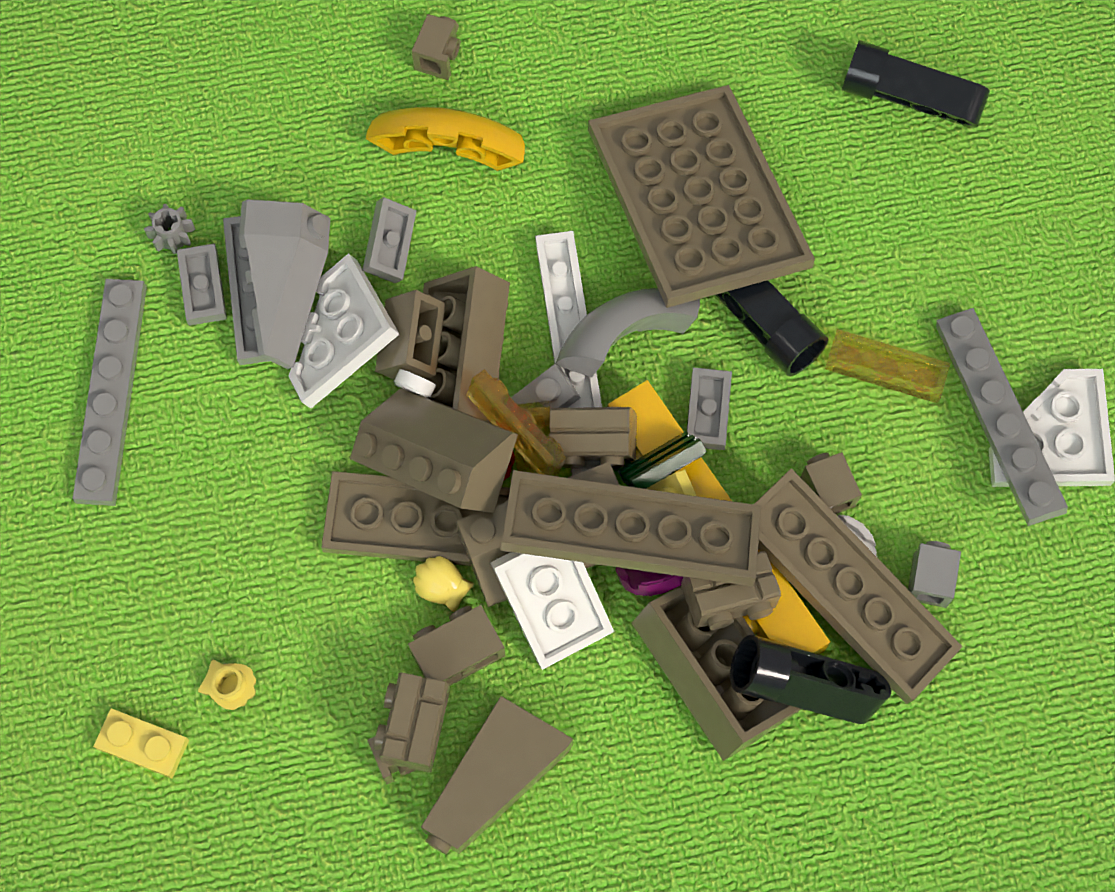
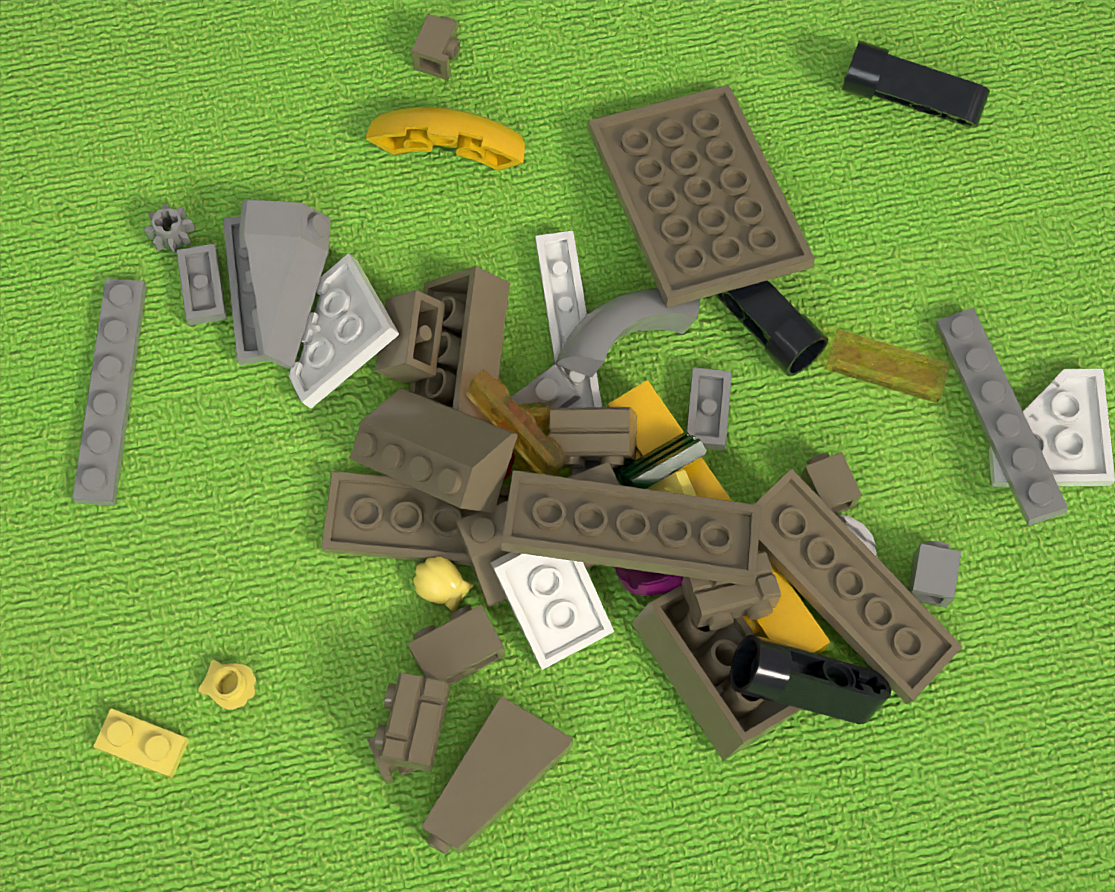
(389, 240): light grey plate -> none
(414, 383): white tile -> none

